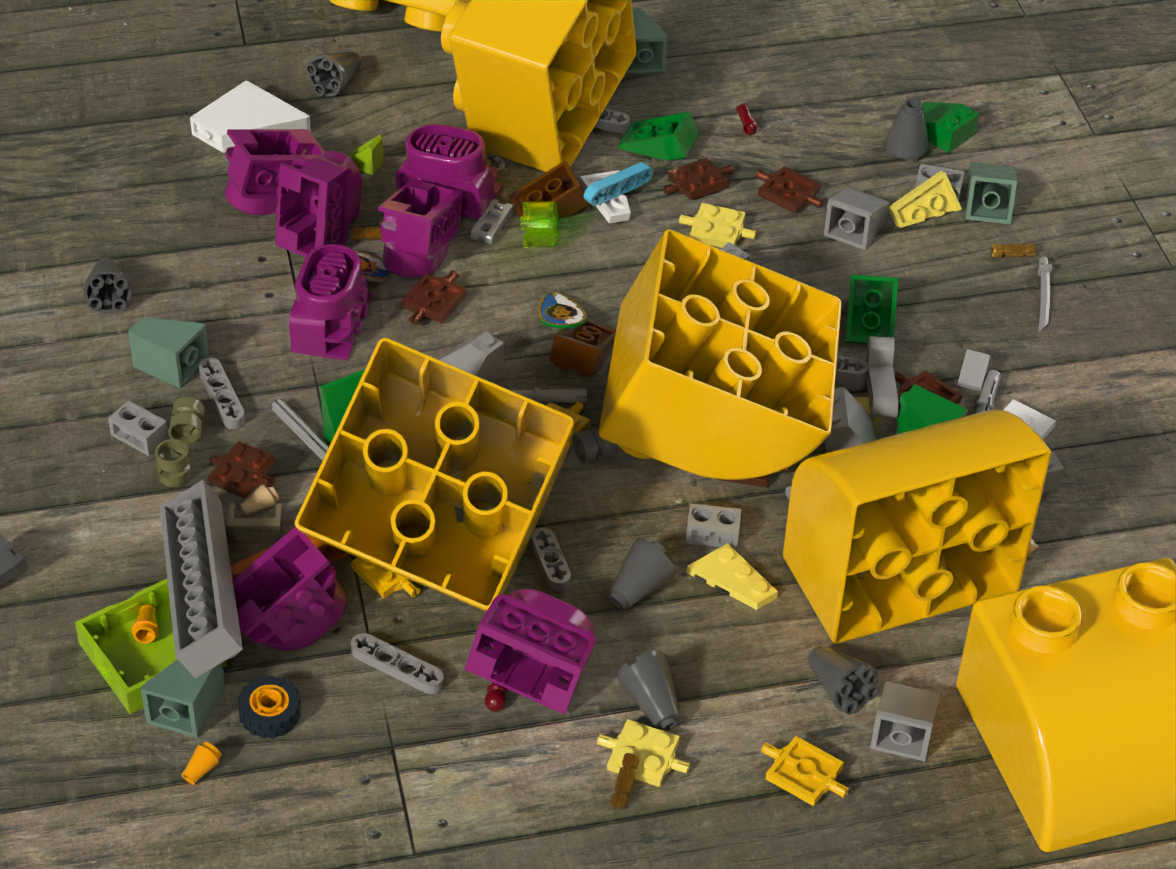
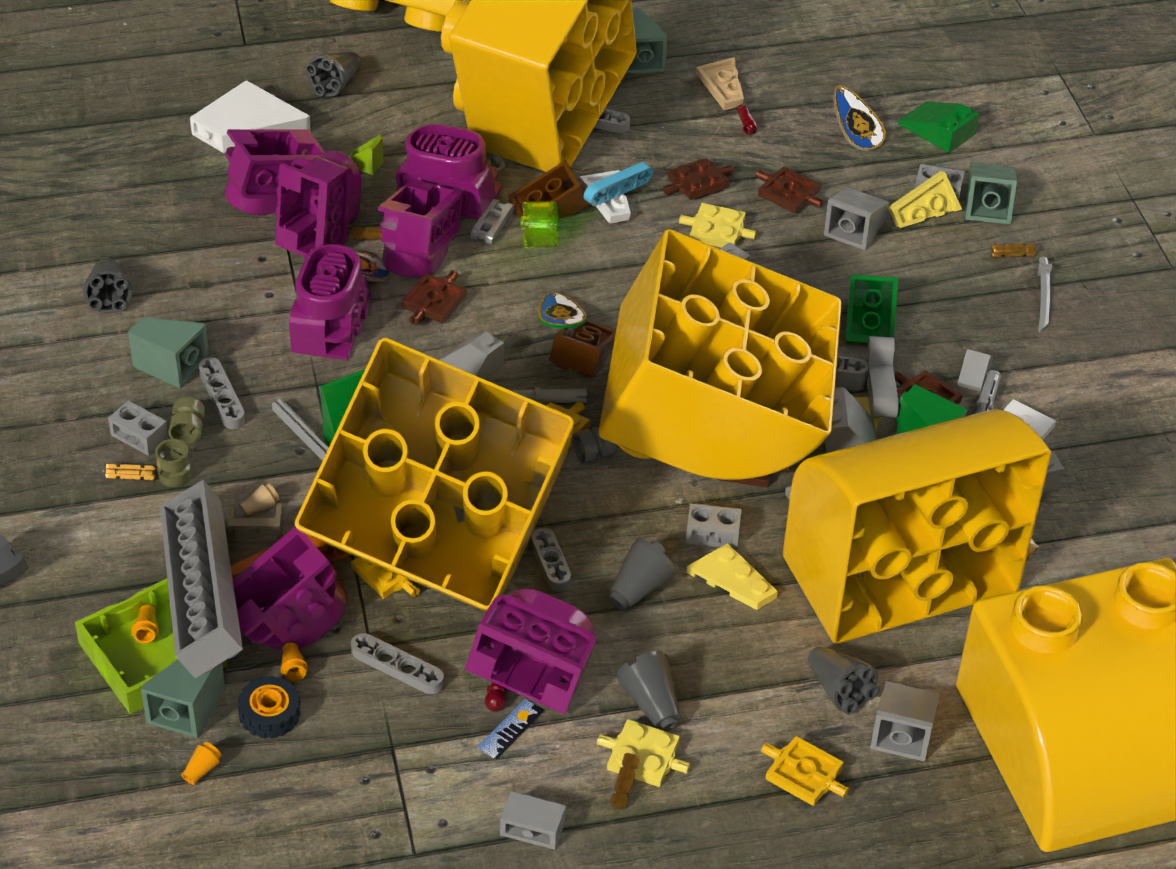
(130, 471): none -> axle
(241, 469): copper plate -> none
(293, 664): none -> light orange cone
(510, 729): none -> sticker
(532, 820): none -> light grey brick
(661, 137): green slope -> none
(722, 82): none -> tan wing
(857, 120): none -> shield
(908, 132): dark grey cone -> none

